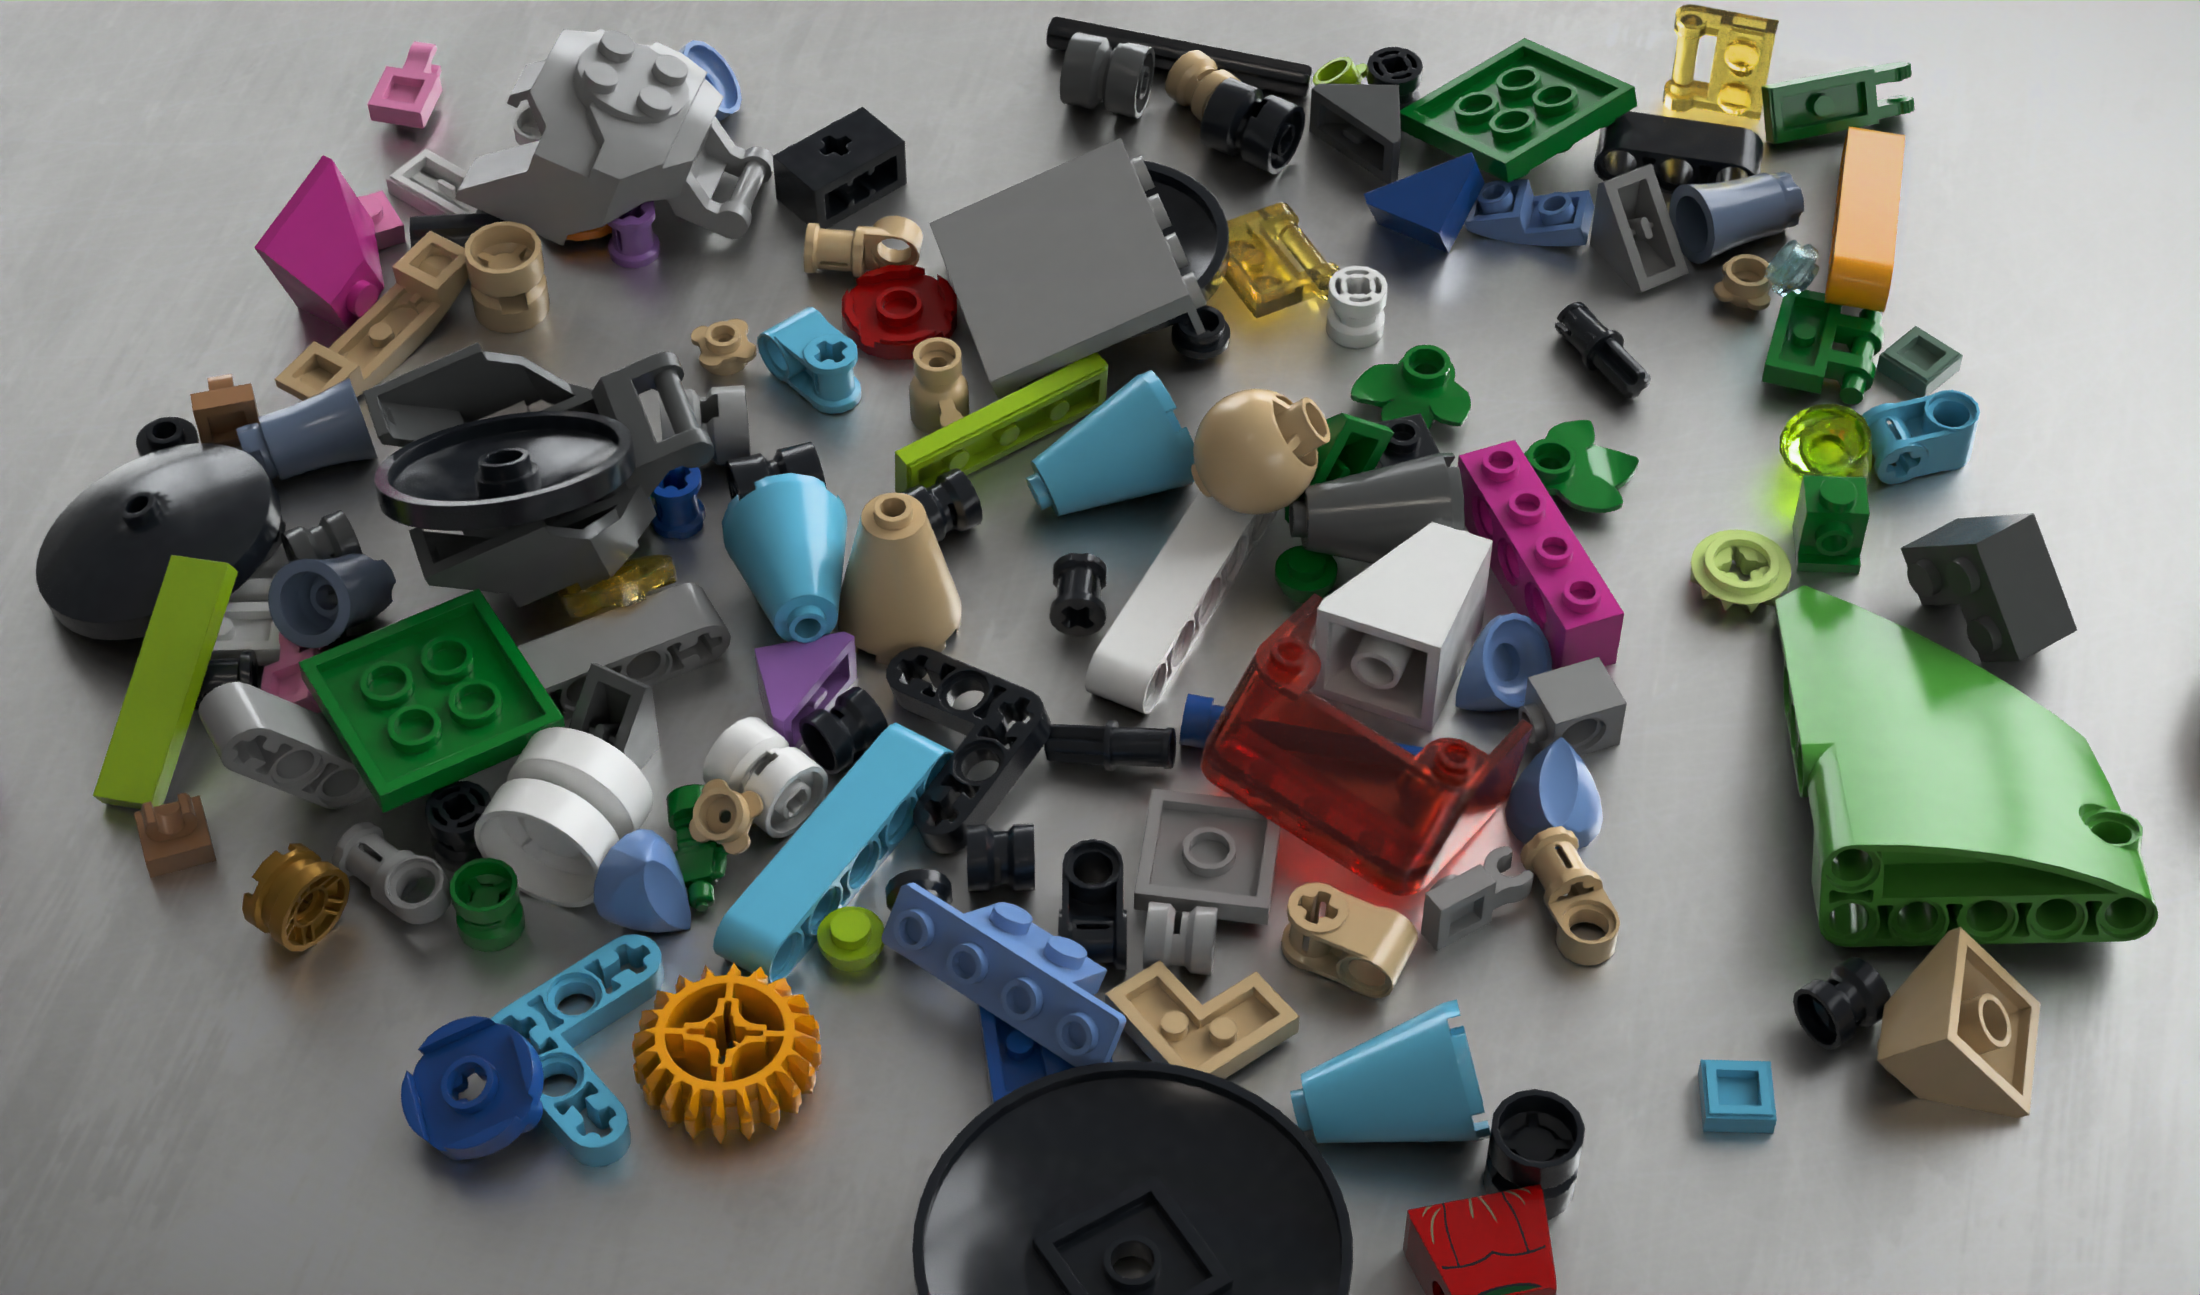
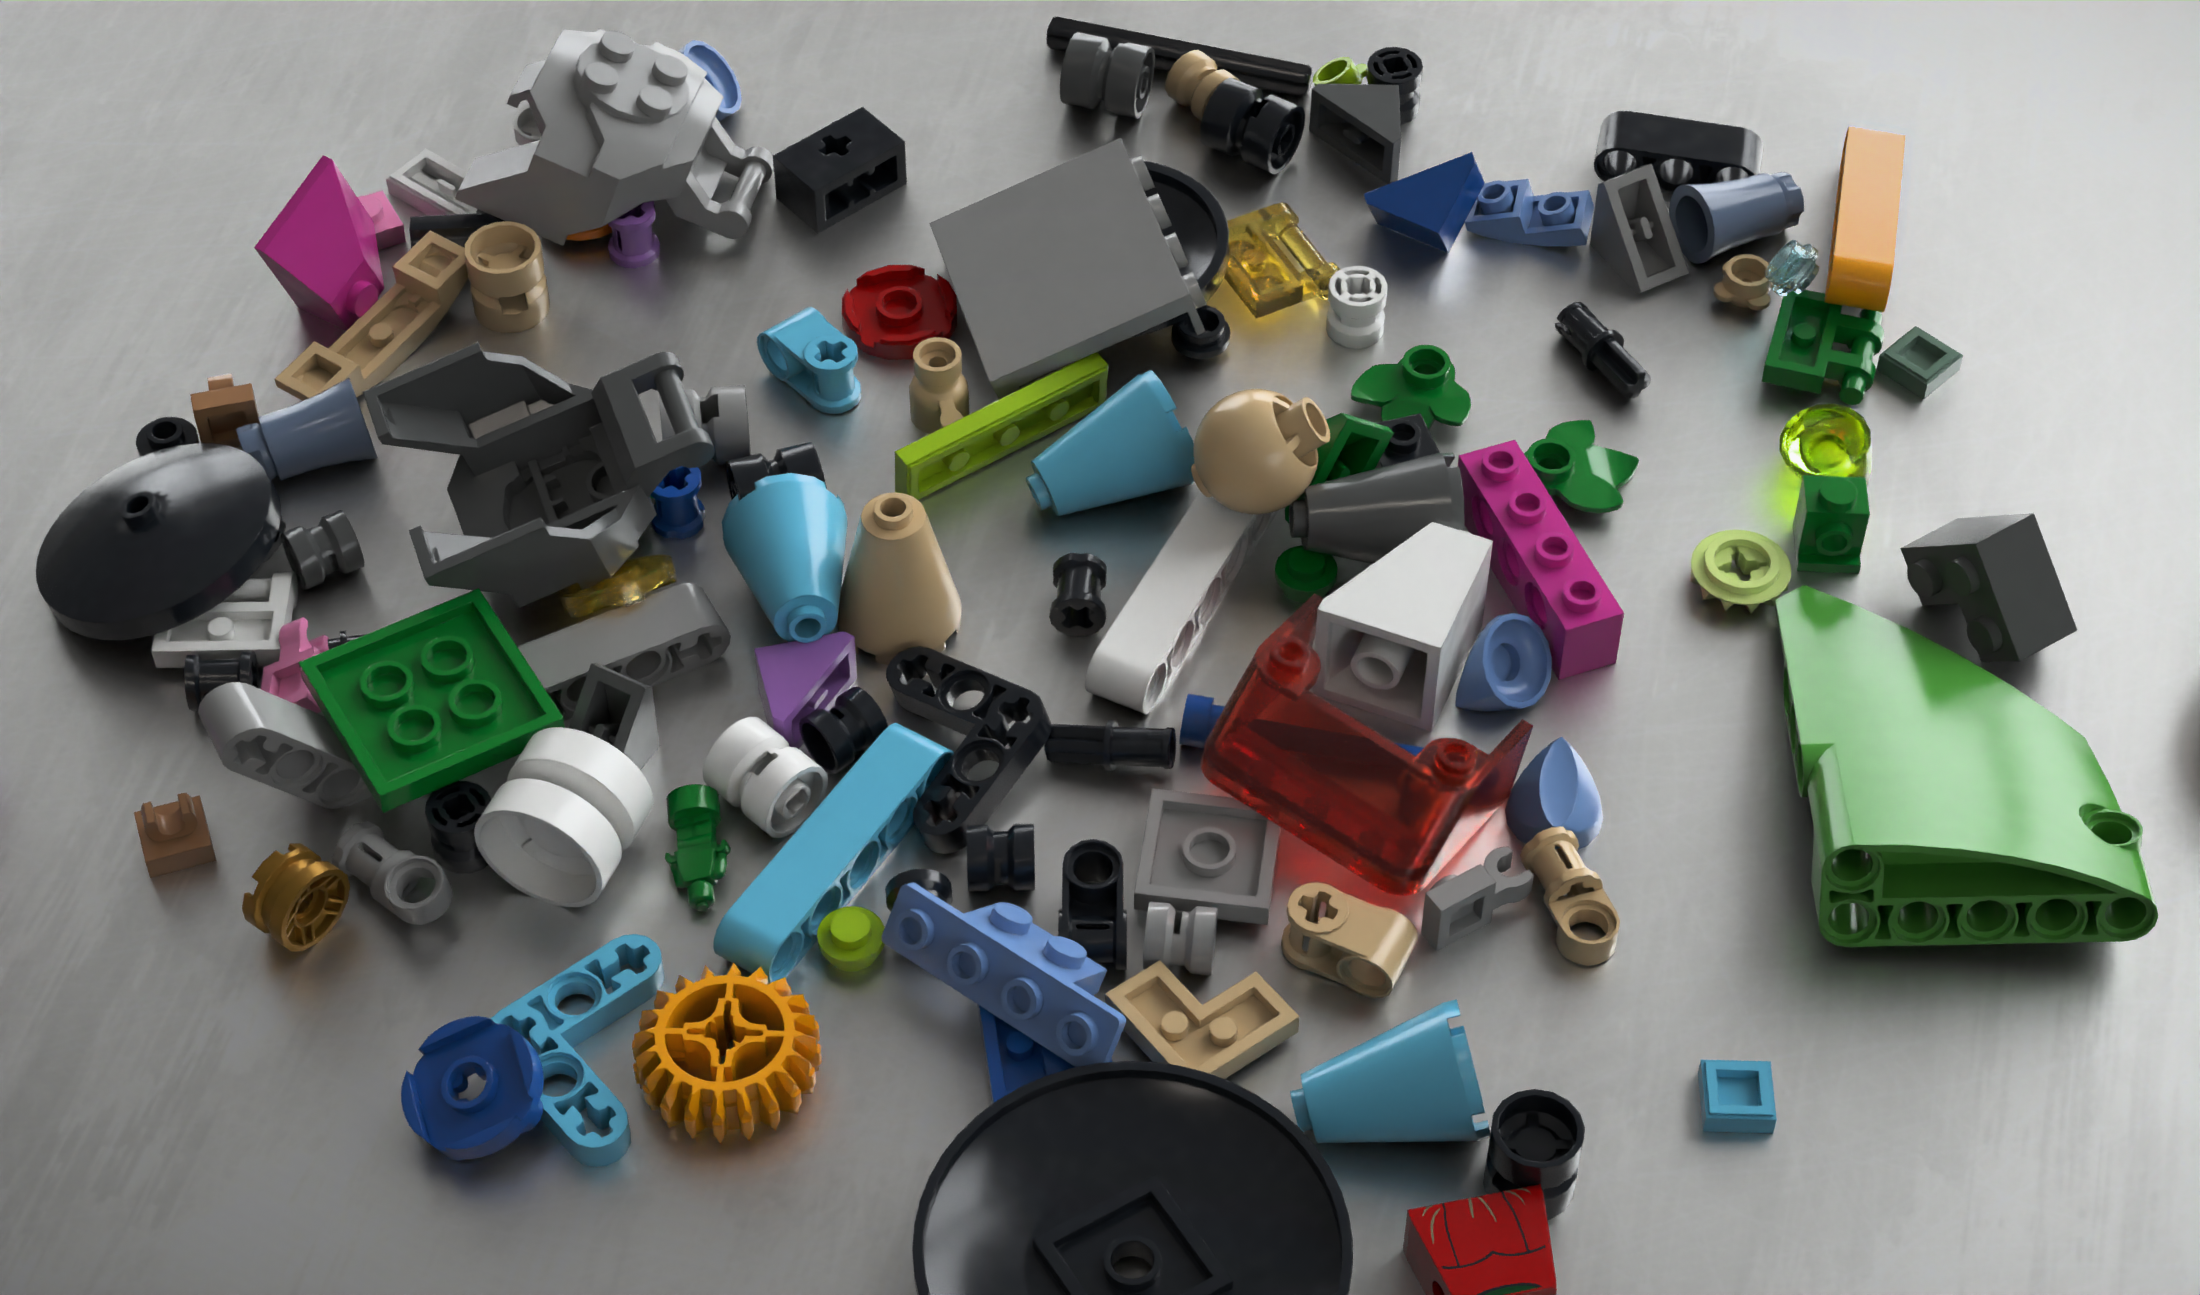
(165, 682): lime tile -> none
(324, 598): sand blue plant -> none
(408, 93): bright pink plate -> none
(487, 904): green wheel -> none
(505, 470): black dish -> none
(642, 885): medium blue piece -> none
(707, 813): tan plate -> none
(724, 346): tan plate -> none
(861, 248): tan connector -> none
(949, 503): black wheel -> none
(1518, 109): green plate -> none
(1575, 704): light grey brick -> none
(1739, 62): clear yellow plate -> none
(1832, 102): green hinge -> none
(1837, 1006): black wheel -> none
(1924, 435): medium azure piece -> none
(1962, 1031): tan slope -> none

